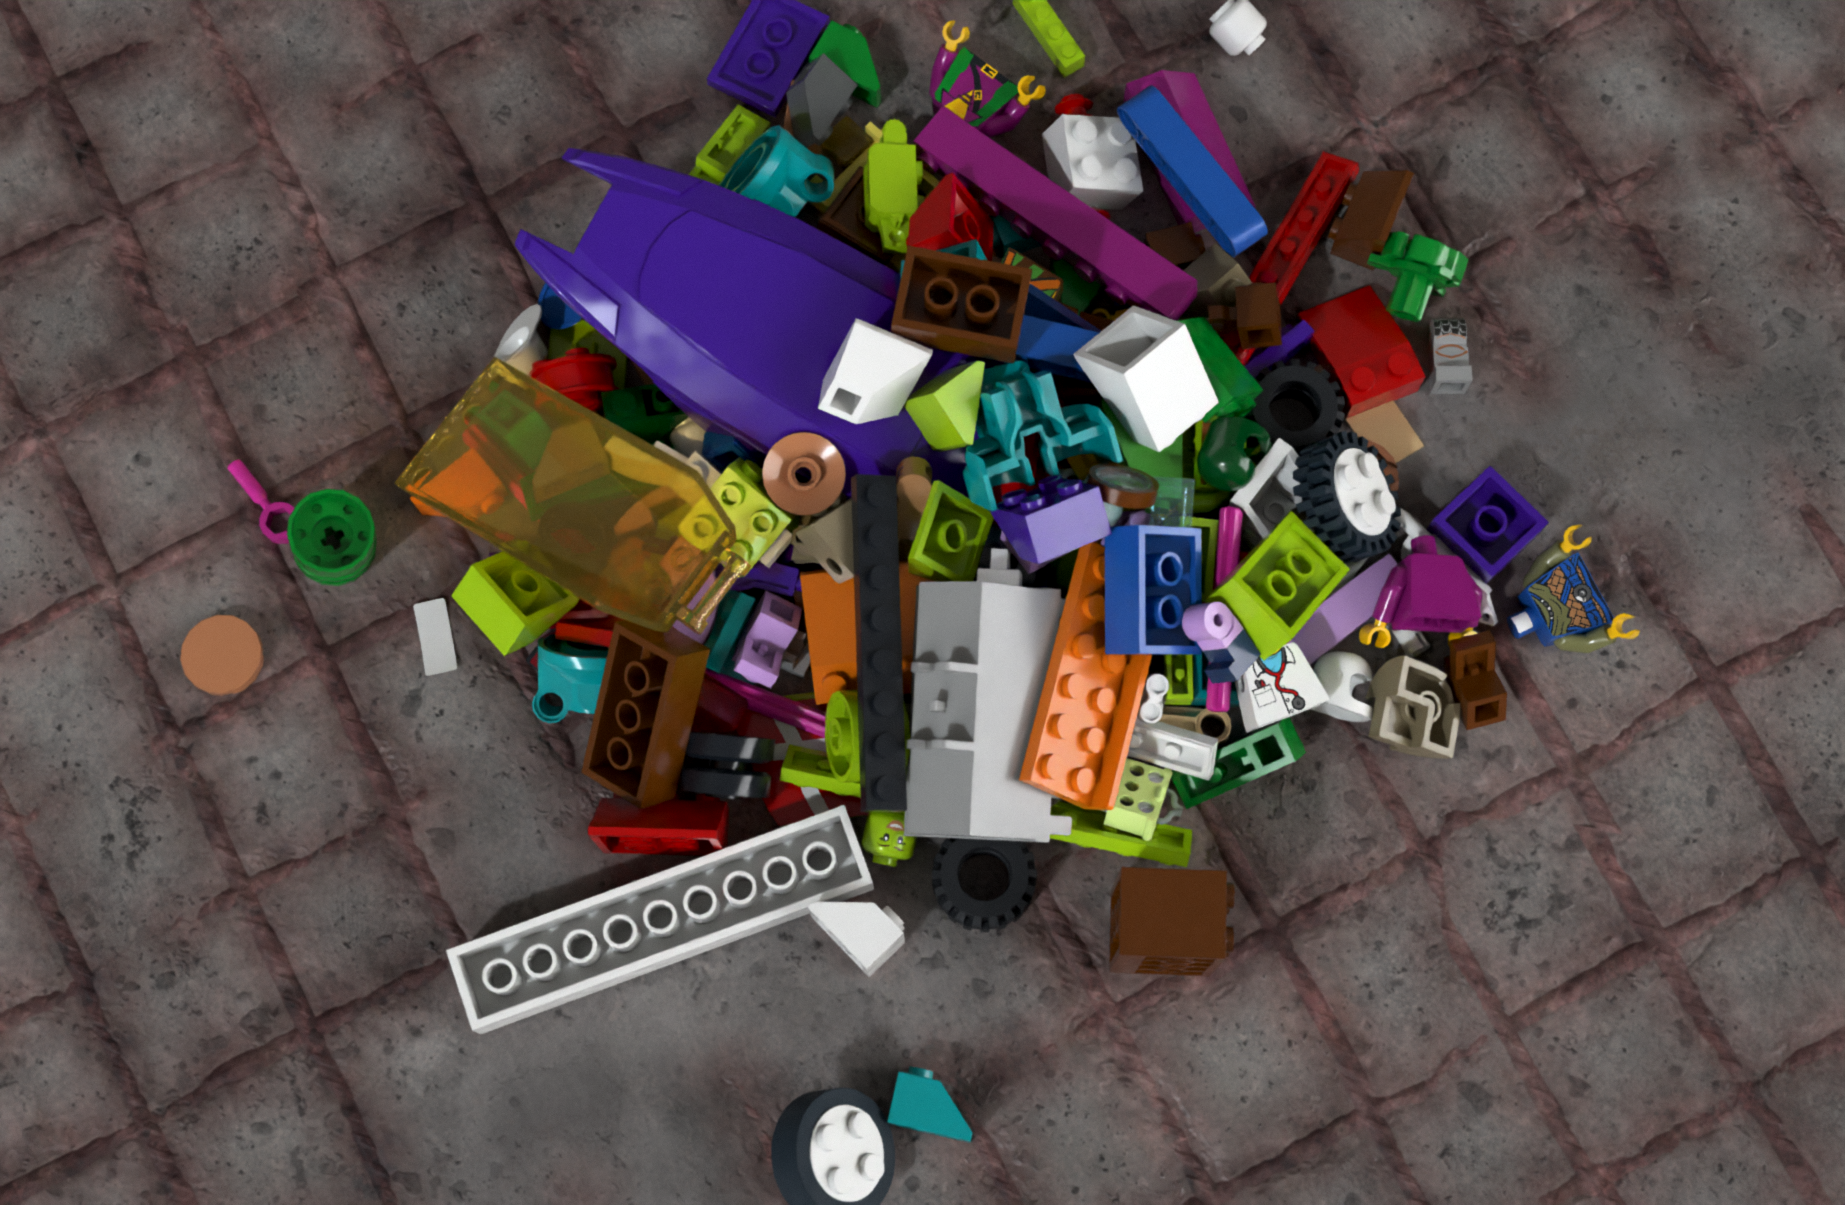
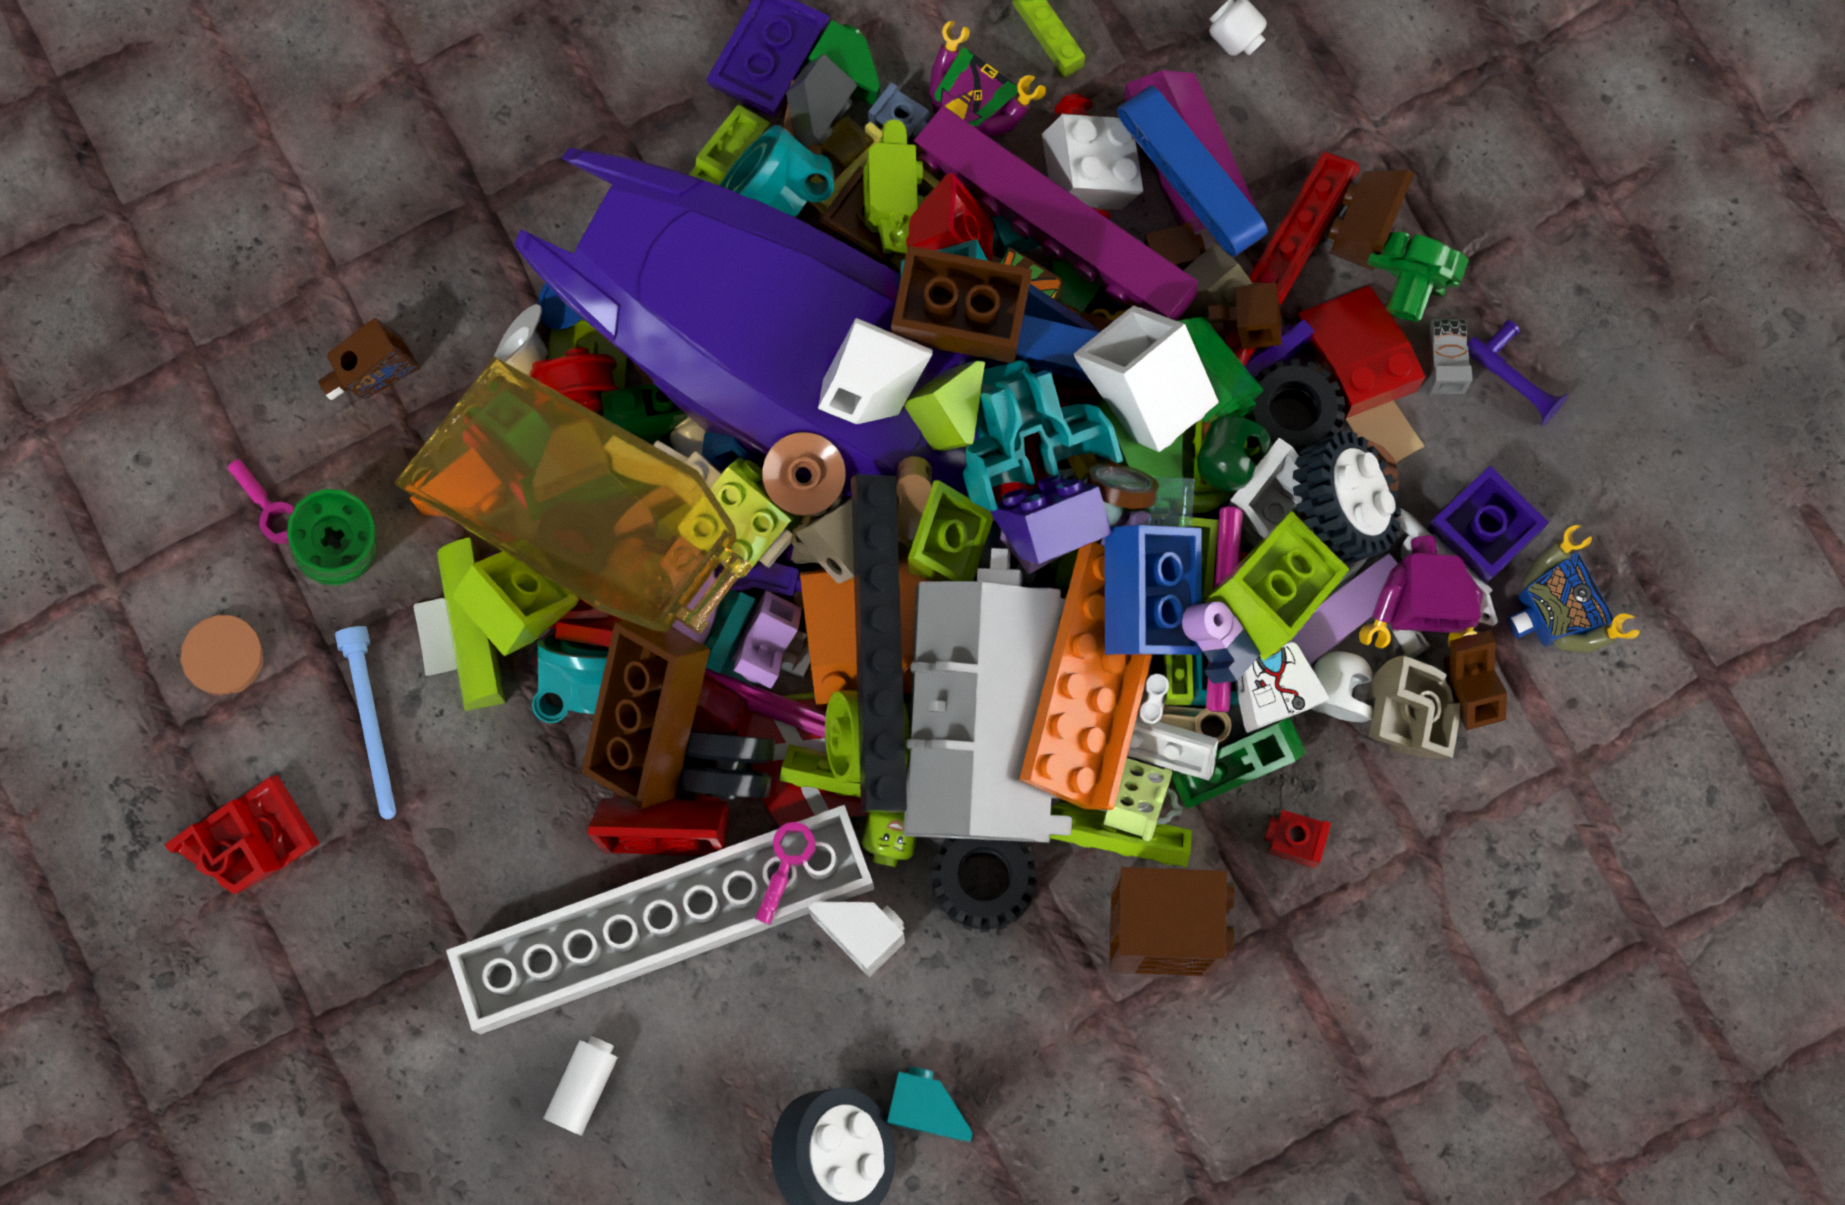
(247, 837): none -> red slope
(354, 644): none -> light blue piece
(368, 362): none -> reddish brown torso
(473, 650): none -> lime brick
(581, 1085): none -> white brick
(780, 878): none -> dark pink piece
(895, 102): none -> sand blue brick
(1306, 852): none -> red brick
(1487, 356): none -> dark purple piece

